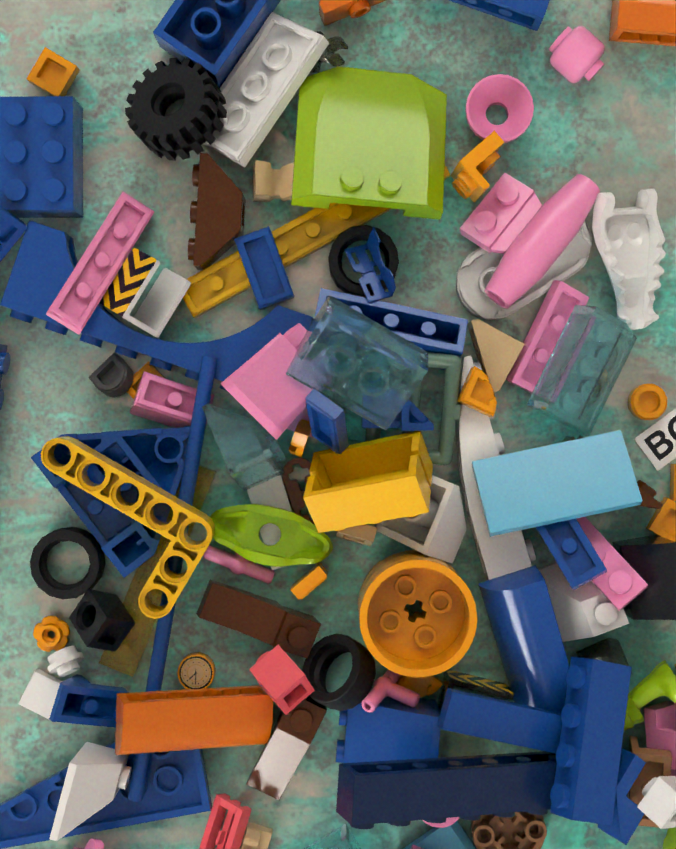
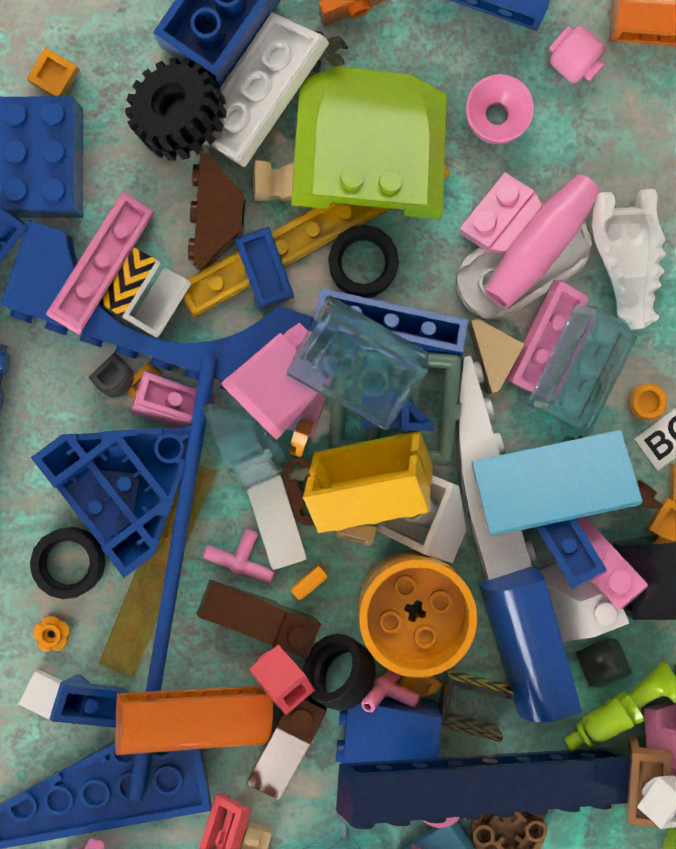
(65, 661): white plate -> none
(89, 785): white slope -> none
(101, 620): black brick -> none
(142, 511): yellow beam -> none
(196, 671): tile -> none
(299, 543): lime piece -> none
(327, 421): blue tile -> none
(367, 270): blue piece -> none
(471, 168): light orange bracket -> none
(478, 393): light orange tile -> none
(500, 720): blue tile -> none
(590, 741): blue brick -> none
(626, 813): blue slope -> none

